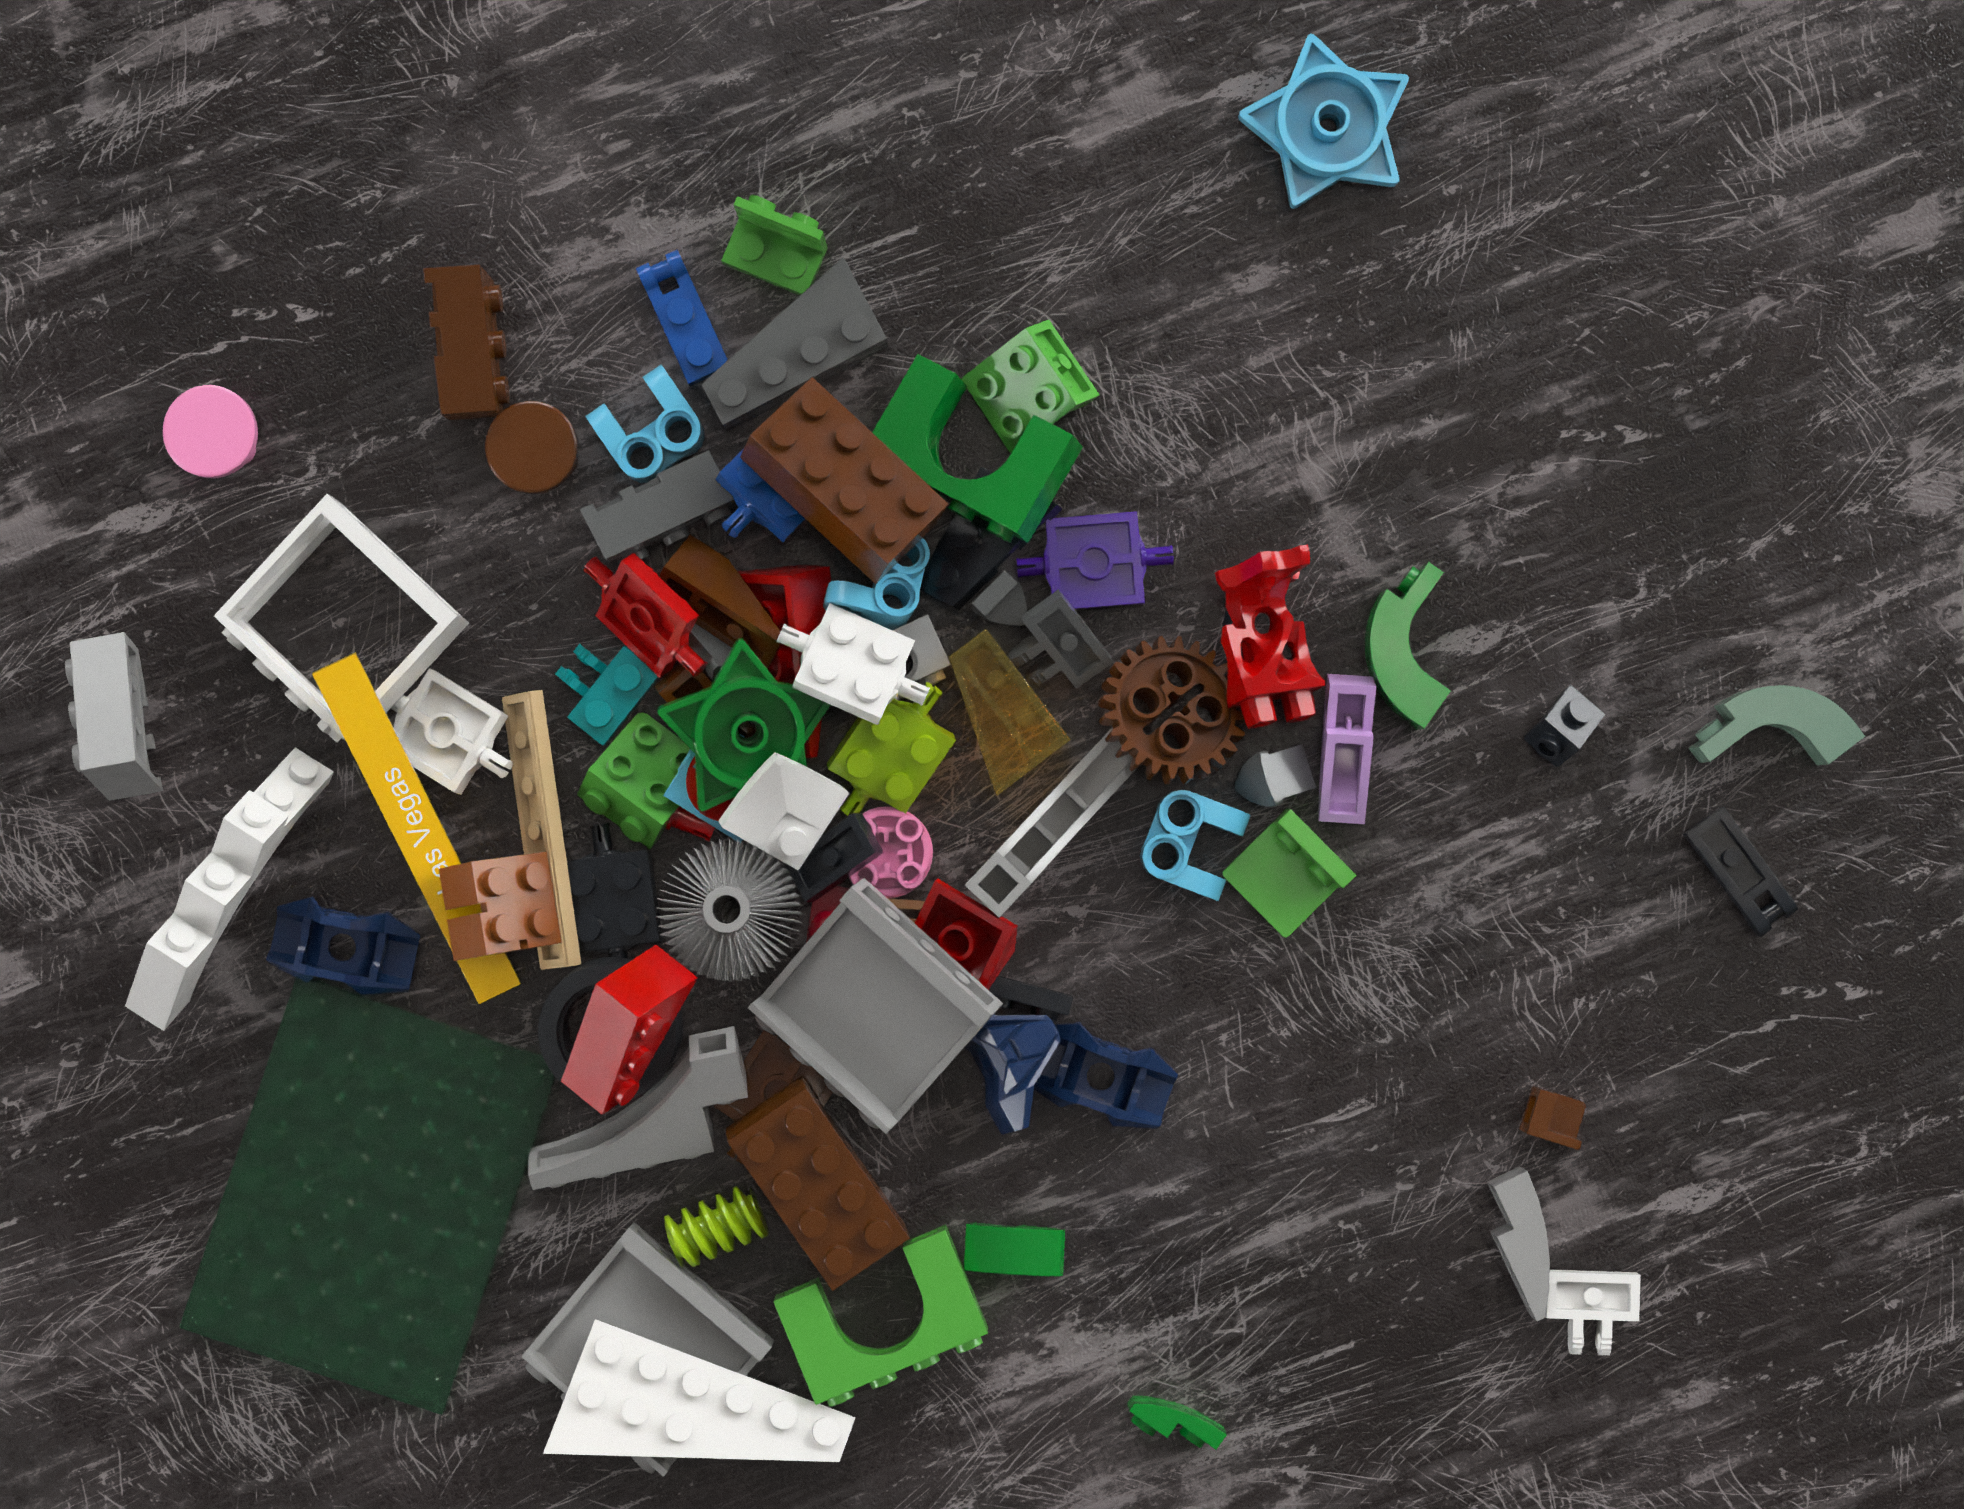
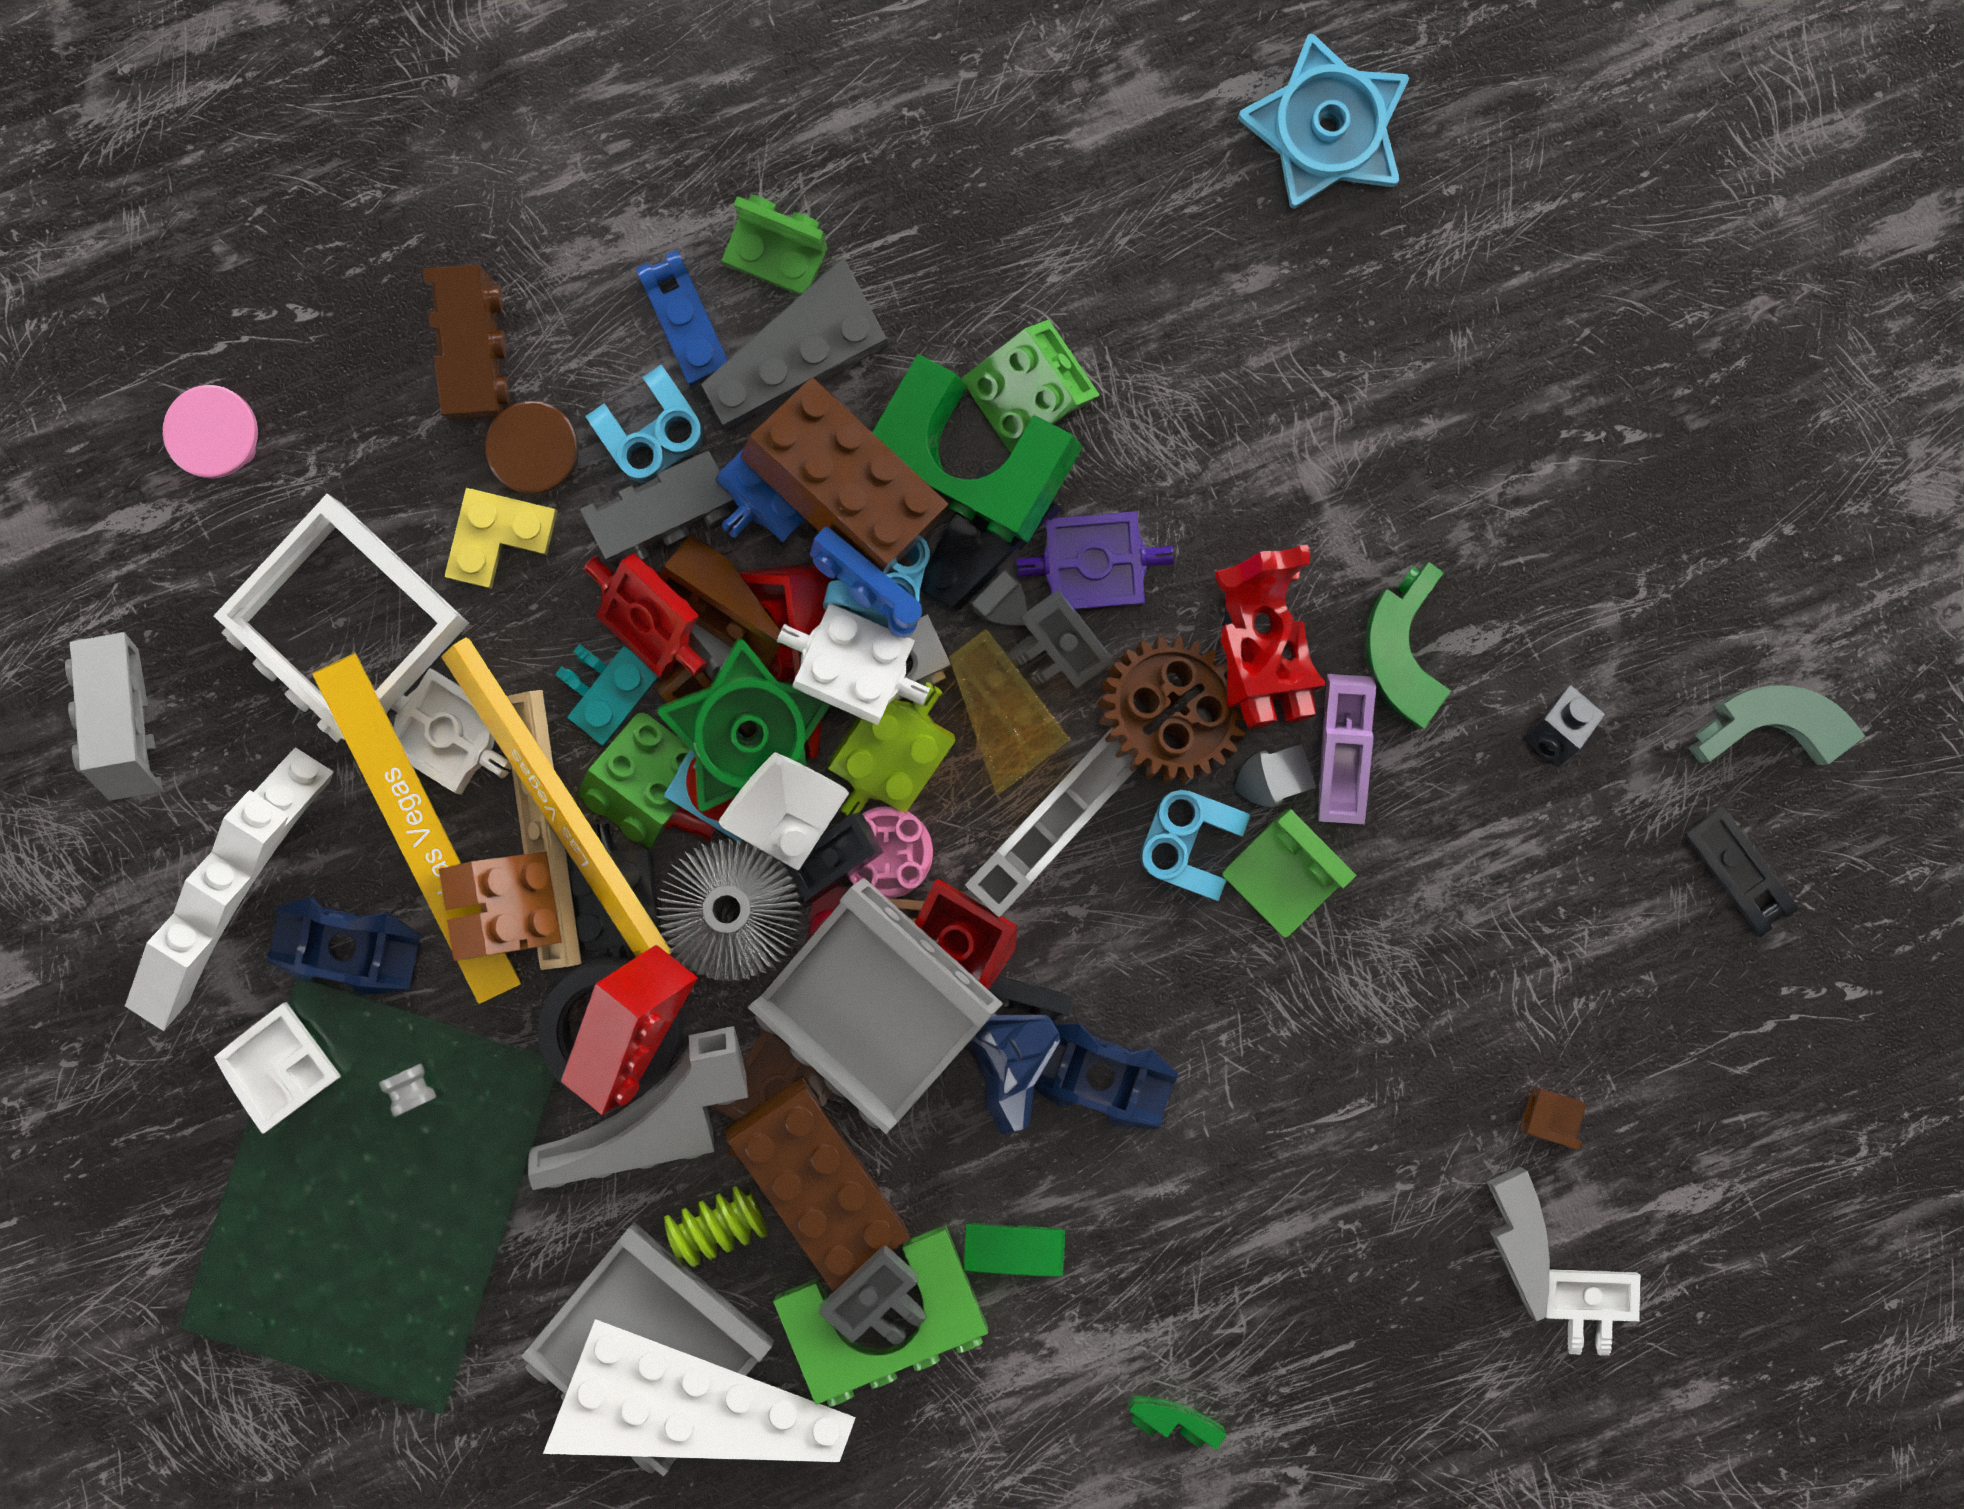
(276, 1067): none -> white plate
(407, 1090): none -> light grey wheel
(489, 523): none -> light yellow plate
(552, 798): none -> yellow tile
(866, 582): none -> blue plate
(869, 1295): none -> dark grey hinge

